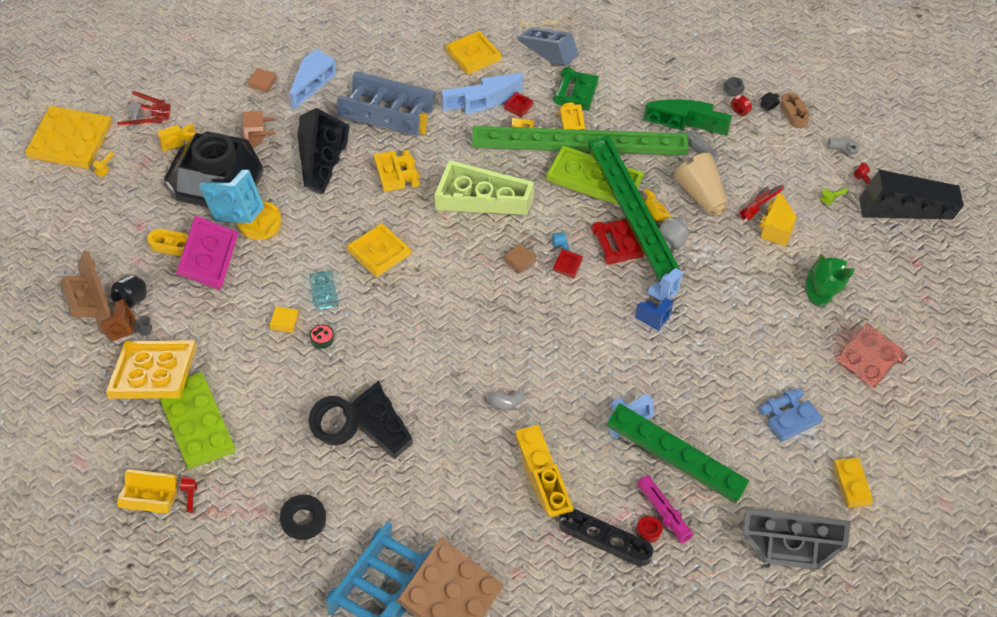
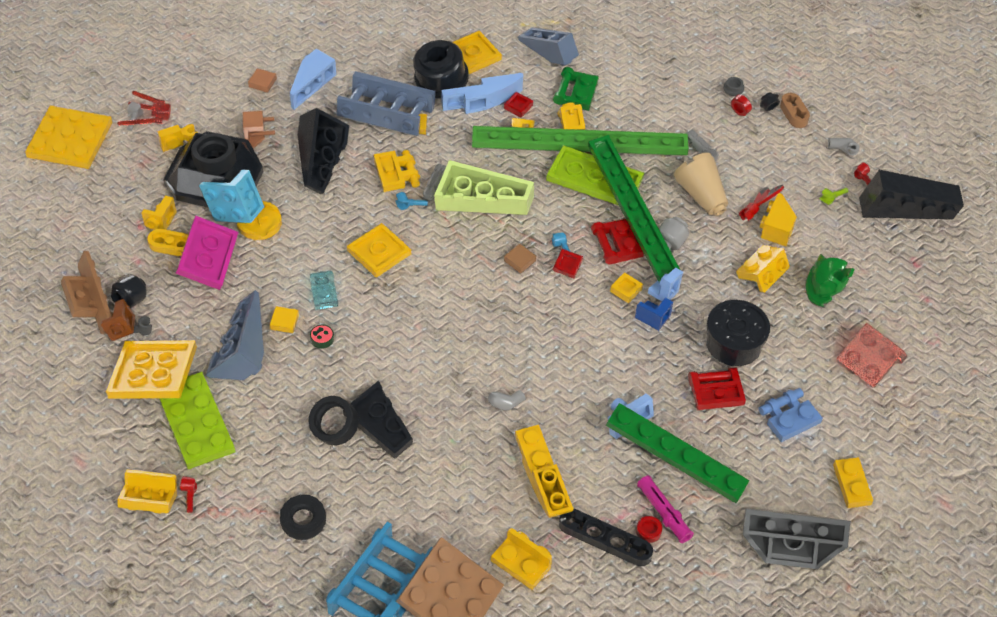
(101, 166): yellow hand -> none
(161, 216): none -> yellow bracket
(242, 343): none -> sand blue wedge
(403, 201): none -> dark azure hand
(433, 182): none -> light grey axle
(440, 67): none -> black wheel
(522, 558): none -> yellow bracket
(626, 287): none -> yellow plate
(656, 208): yellow plate -> none
(679, 113): green slope -> none
(719, 393): none -> red plate
(736, 332): none -> black wheel
(764, 267): none -> yellow bracket

